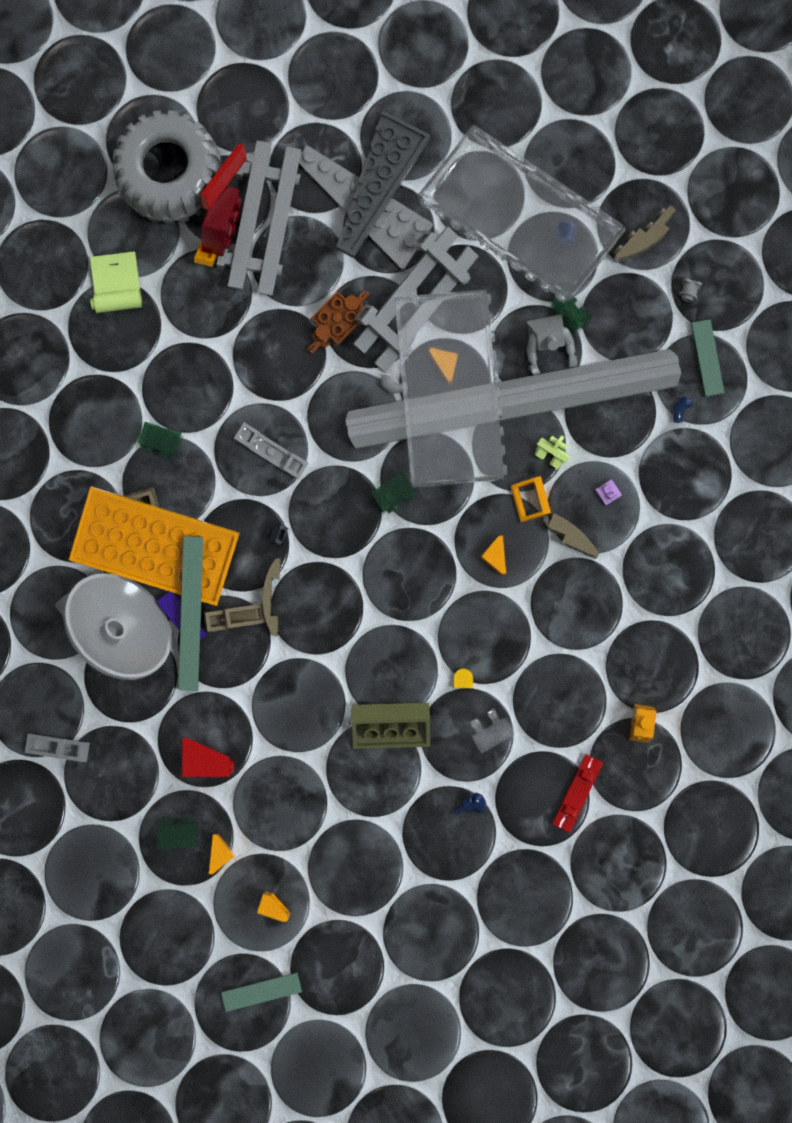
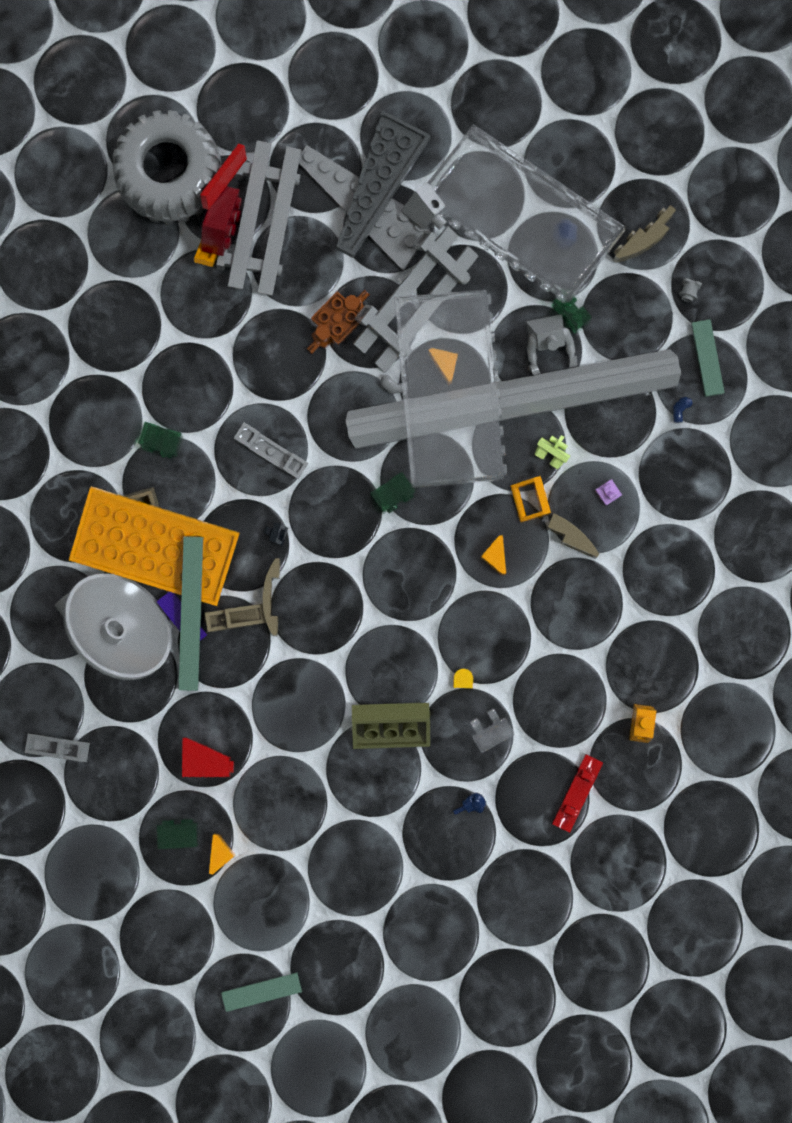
(115, 282): yellowish green door -> none
(273, 908): light orange tile -> none
(425, 207): none -> light grey torso

